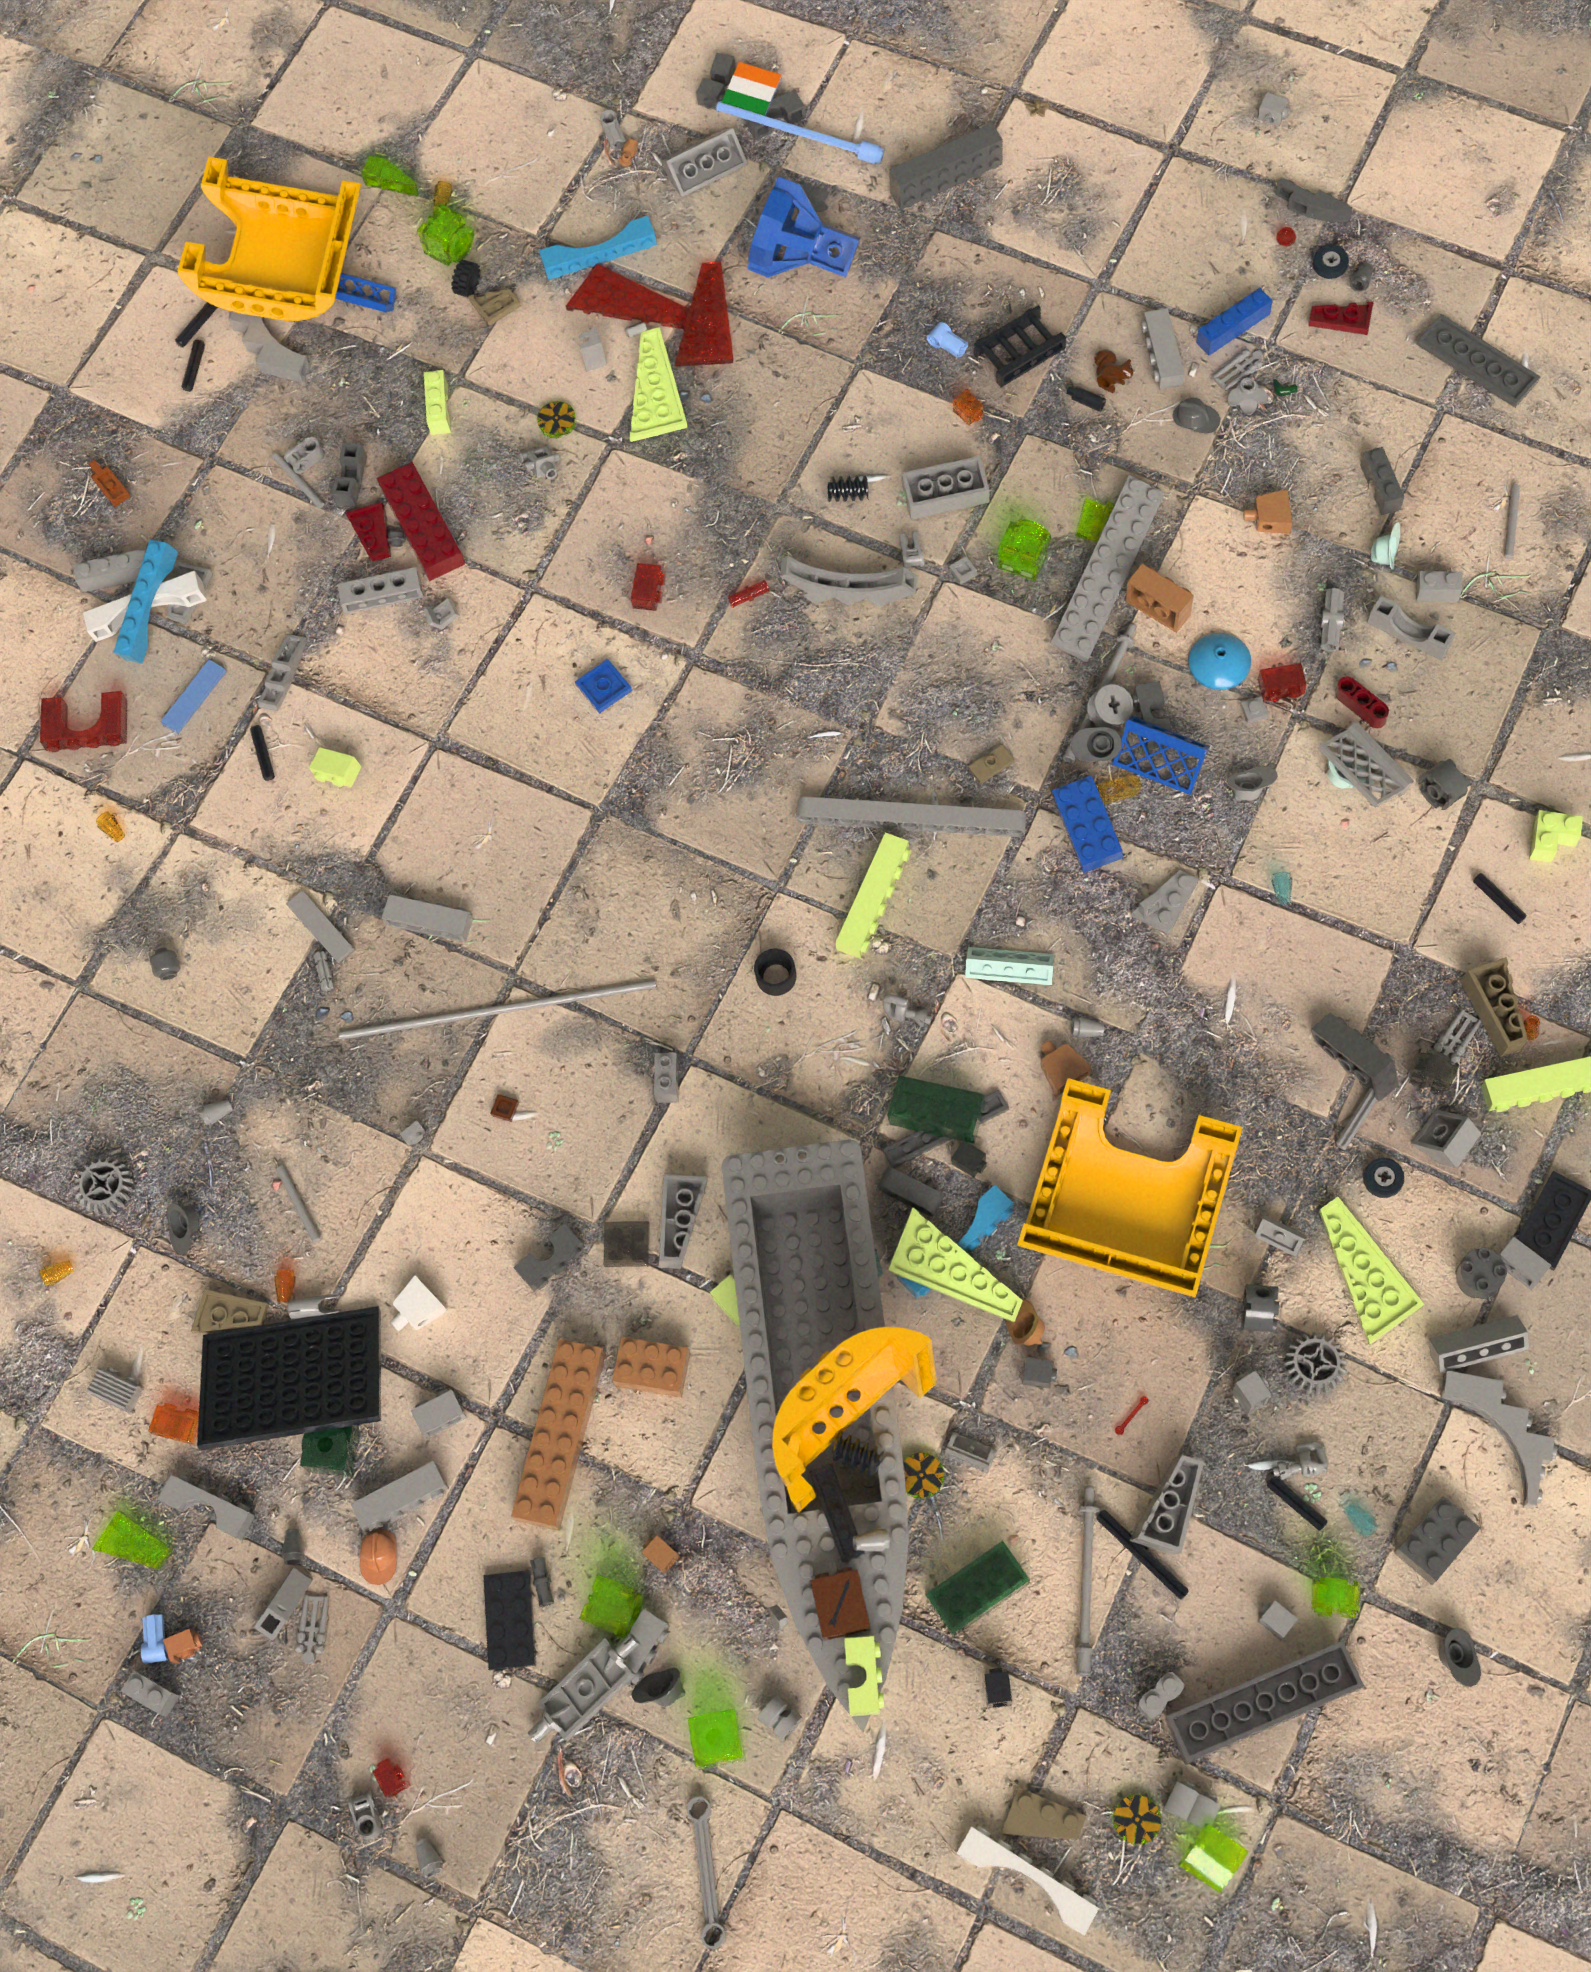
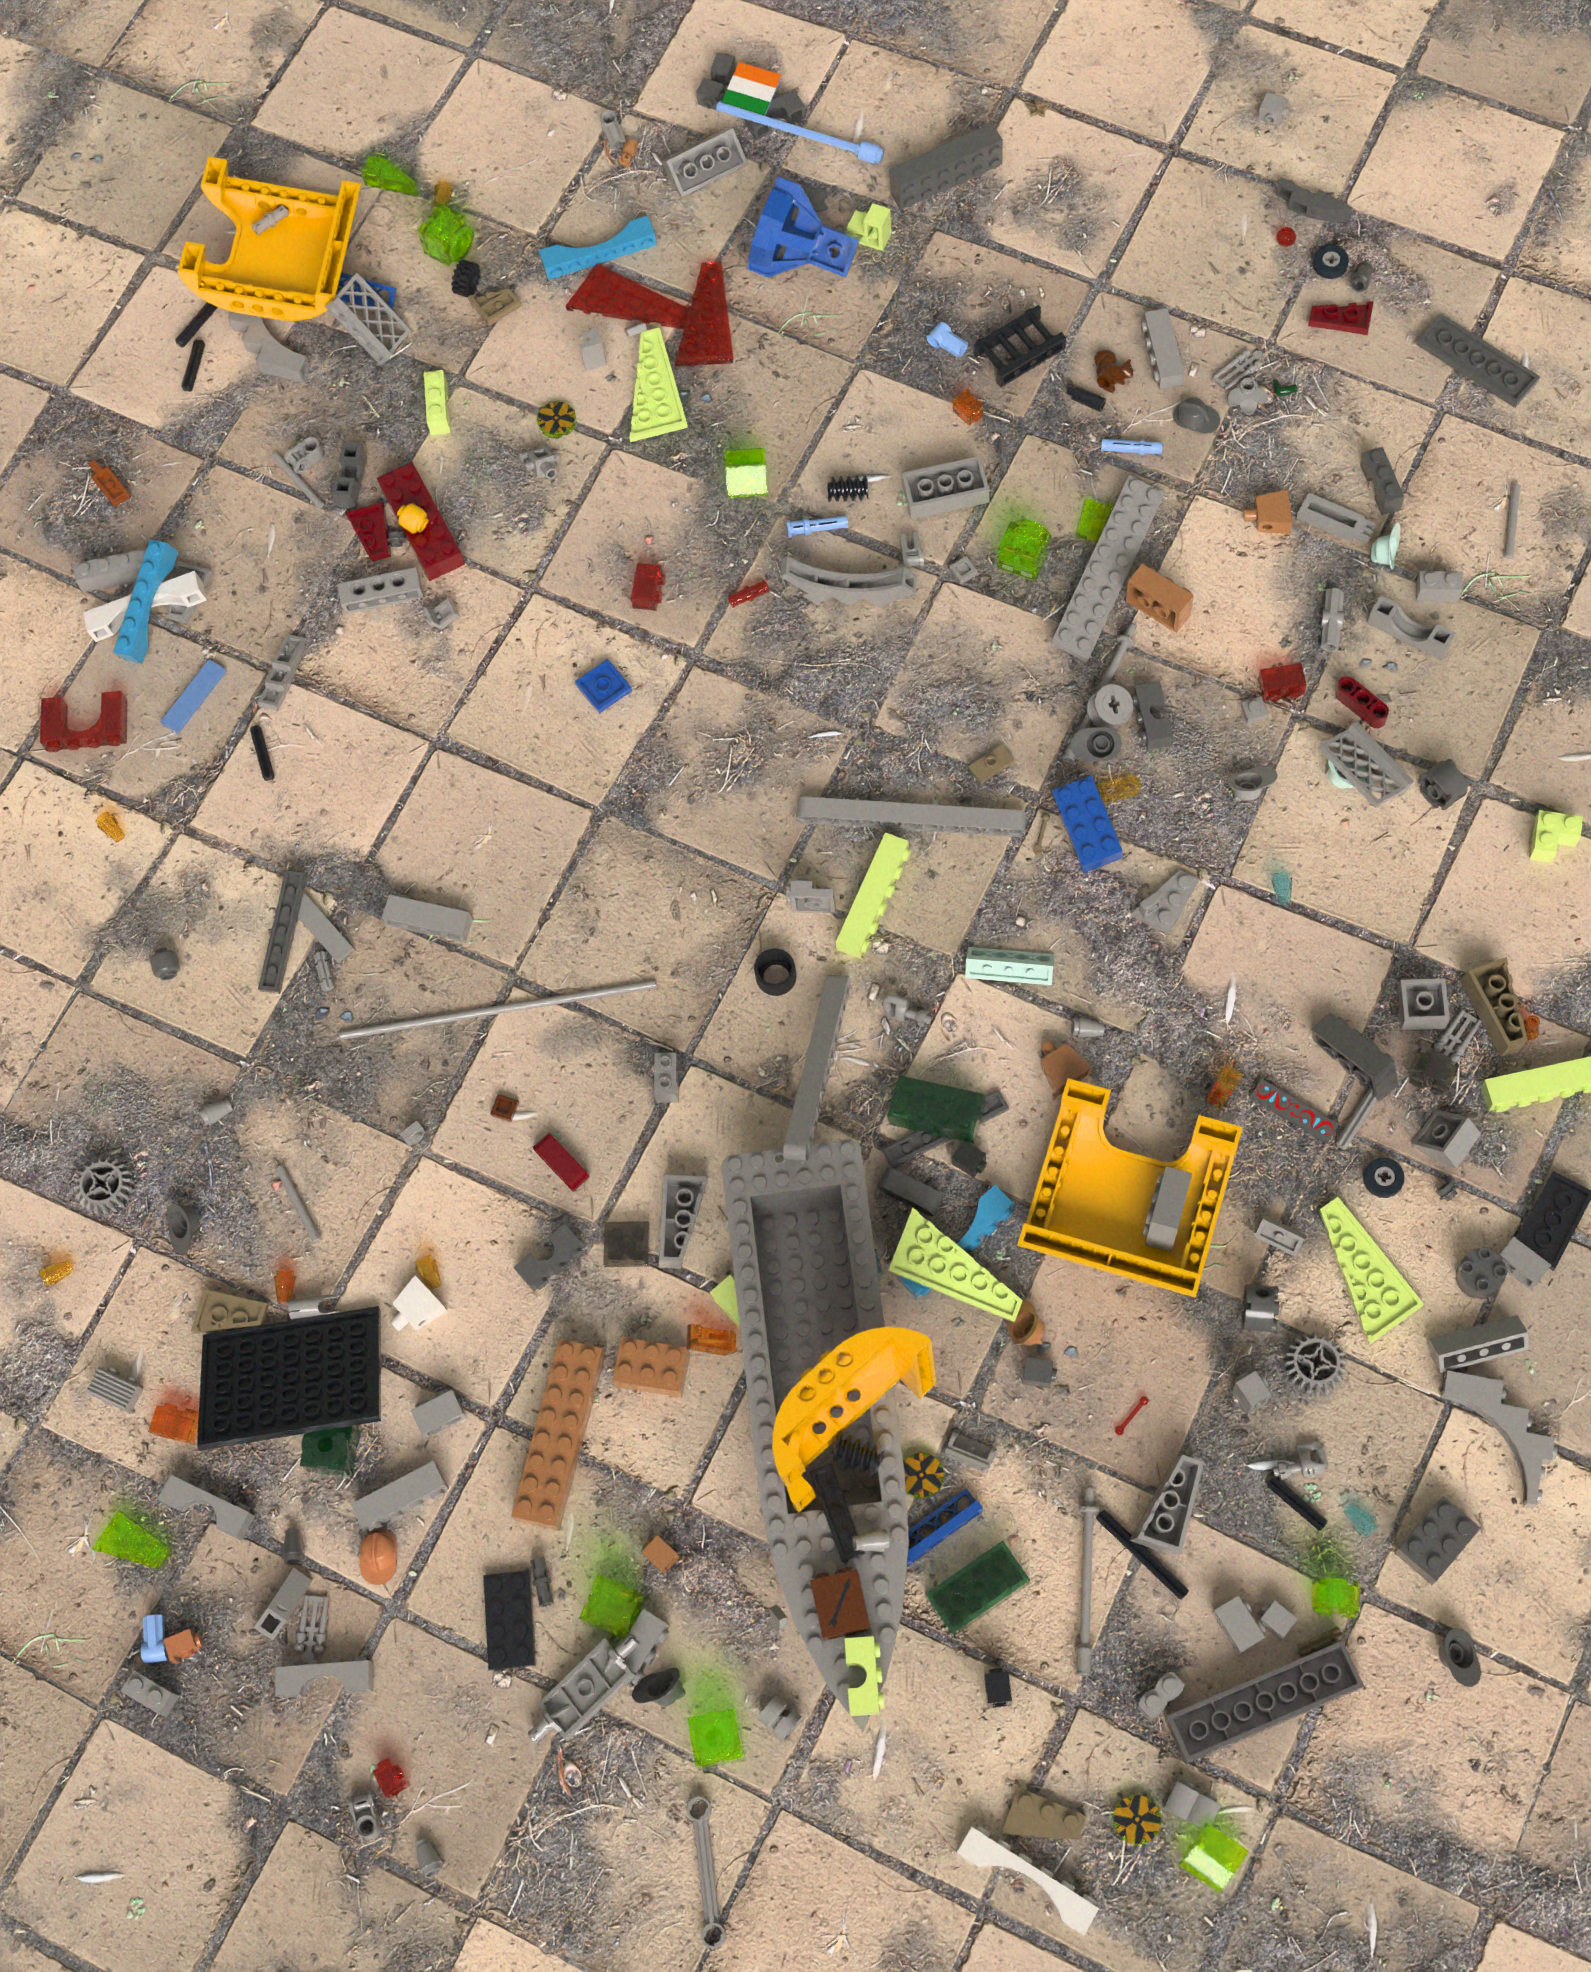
(269, 220): none -> light grey pin
(282, 931): none -> dark grey tile
(294, 1679): none -> light grey arch
(335, 767): yellowish green brick -> none
(361, 331): none -> light grey fence
(412, 518): none -> yellow head
(429, 1272): none -> clear yellow cone
(561, 1162): none -> dark red beam
(711, 1340): none -> clear orange hinge
(746, 472): none -> clear neon green slope
(806, 526): none -> light blue pin
(810, 900): none -> light grey plate
(816, 1068): none -> light grey beam
(871, 227): none -> yellowish green brick
(945, 1529): none -> blue fence
(1038, 849): none -> dark tan hinge
(1132, 446): none -> light blue pin
(1166, 1208): none -> light grey brick
(1169, 739): blue fence -> none
(1215, 670): dark azure dish -> none
(1224, 1086): none -> clear yellow leg
(1234, 321): blue brick -> none
(1239, 1625): none -> light grey brick
(1294, 1111): none -> dark grey tile
(1320, 1642): none -> dark tan axle
(1328, 517): none -> light grey hinge
(1423, 1004): none -> light grey brick
(1447, 1191): none -> dark grey plate
(1499, 898): black axle -> none

